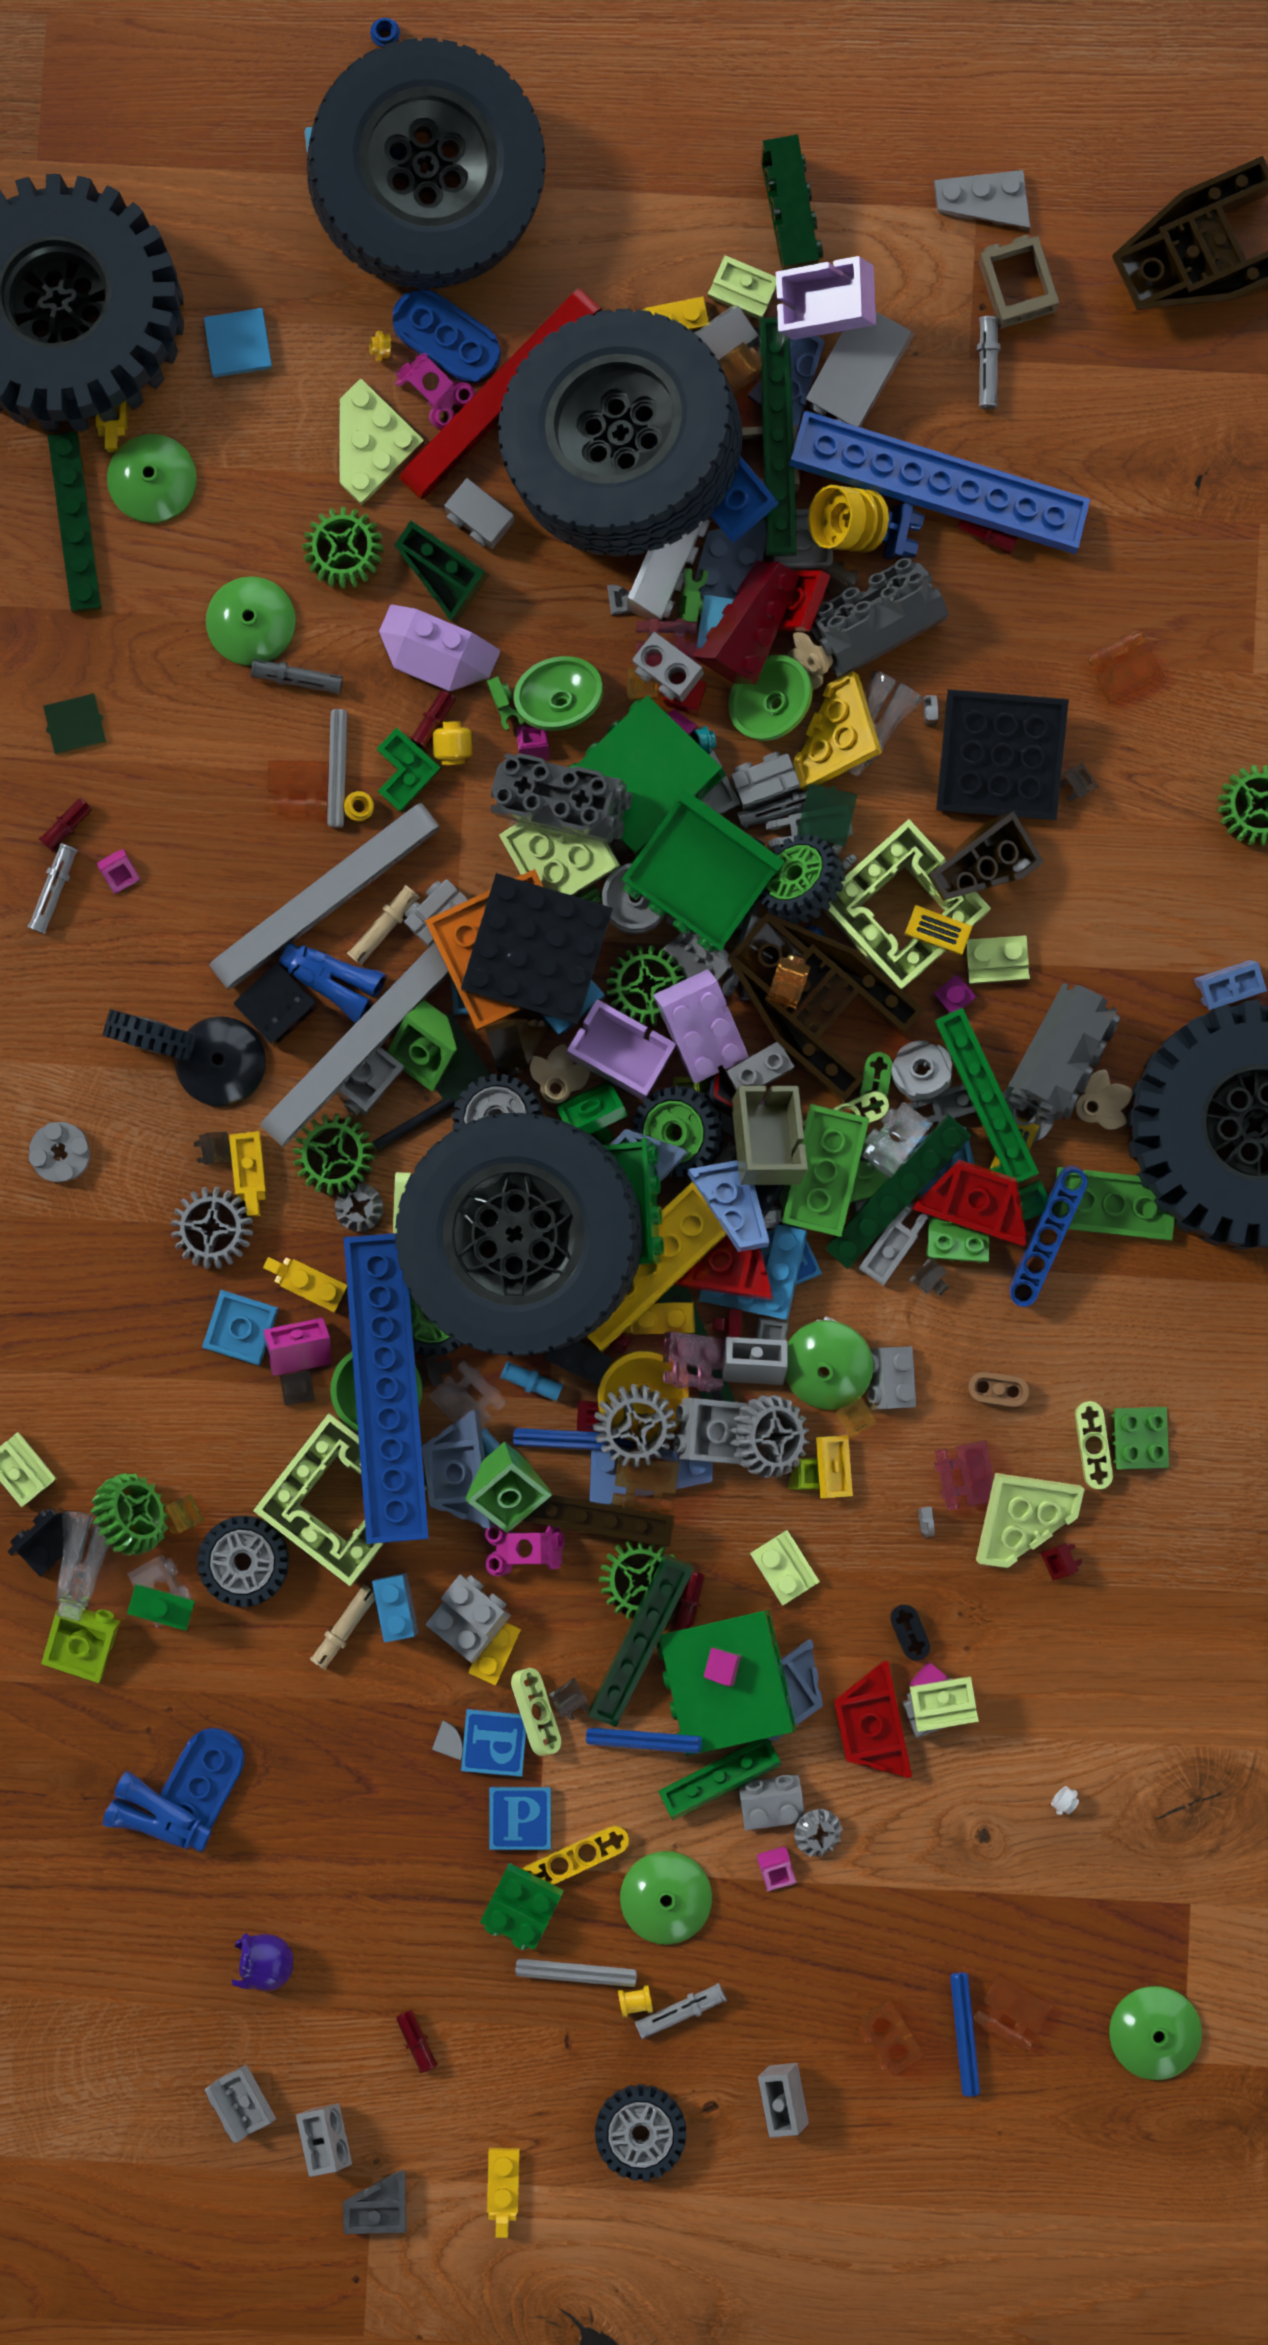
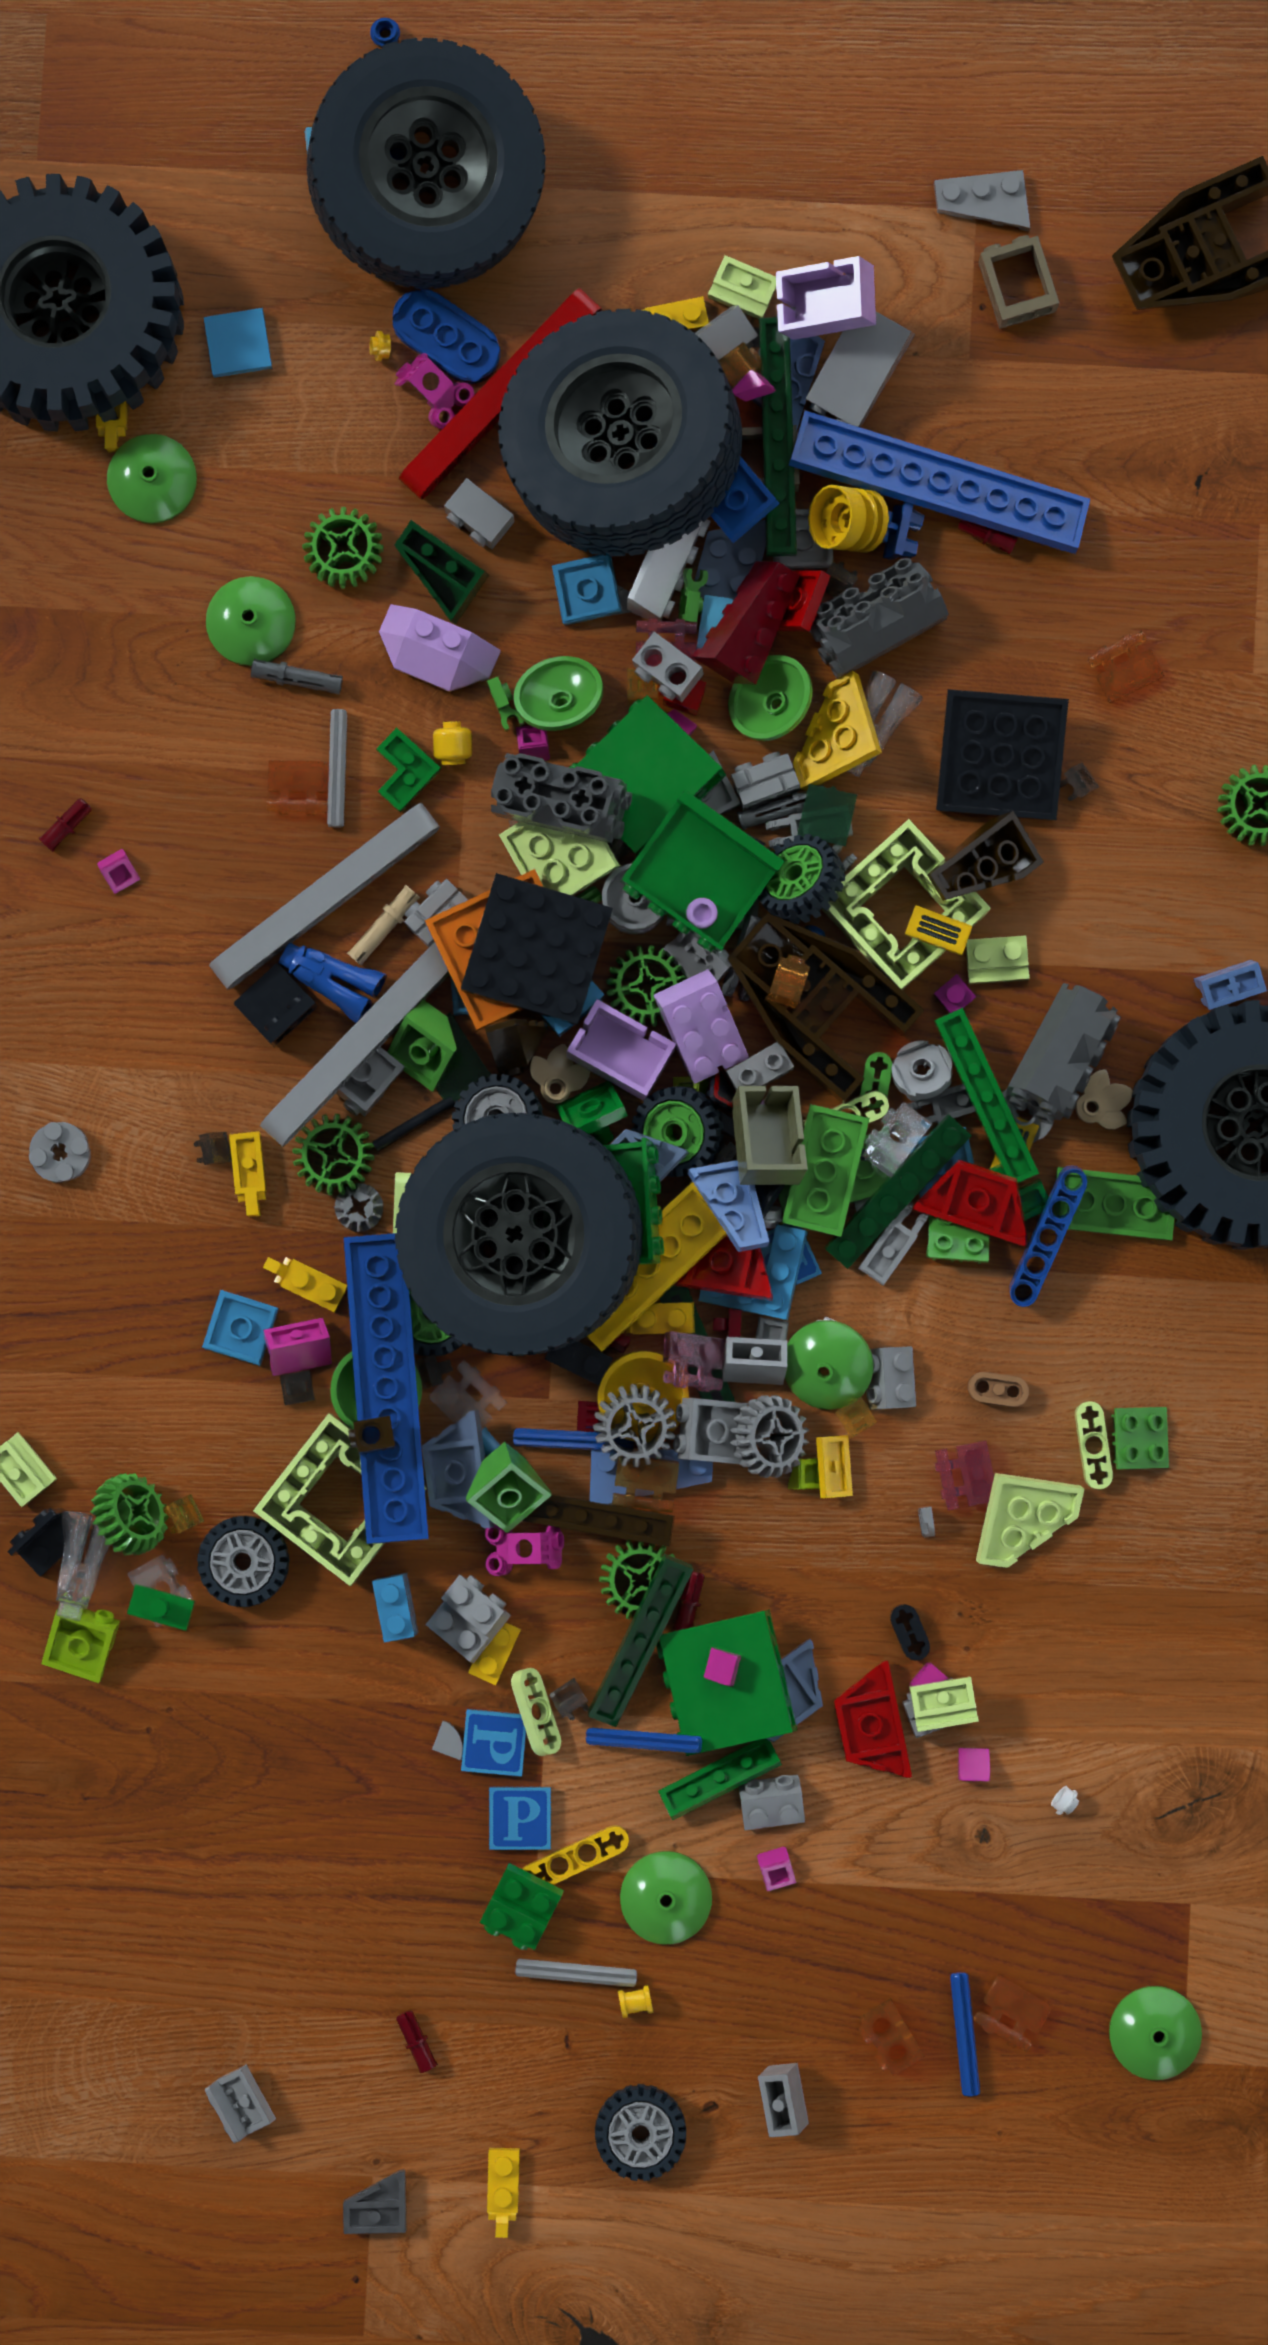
(65, 854): light grey pin -> none
(74, 522): dark green plate -> none
(74, 723): clear green piece -> none
(149, 1034): black wheel -> none
(170, 1821): blue piece -> none
(205, 1774): blue tile -> none
(210, 1242): light grey gear -> none
(238, 1073): black dish -> none
(264, 1962): dark purple hair -> none
(324, 2139): light grey brick -> none
(343, 1628): tan pin -> none
(365, 800): yellow plate -> none
(371, 442): yellowish green plate -> none
(386, 1440): none -> dark brown brick
(433, 718): dark red axle -> none
(531, 1381): dark azure pin -> none
(587, 589): none -> dark azure tile
(681, 2011): light grey pin -> none
(701, 913): none -> lavender tile
(705, 738): teal plate -> none
(752, 386): none -> dark pink slope
(784, 1567): yellowish green plate -> none
(789, 202): dark green wedge -> none
(808, 1826): light grey gear -> none
(811, 657): tan plate -> none
(929, 1278): clear smoke tile -> none
(930, 710): light grey tile -> none
(973, 1764): none -> dark pink slope
(988, 367): light grey pin -> none
(1060, 1561): dark red tile -> none

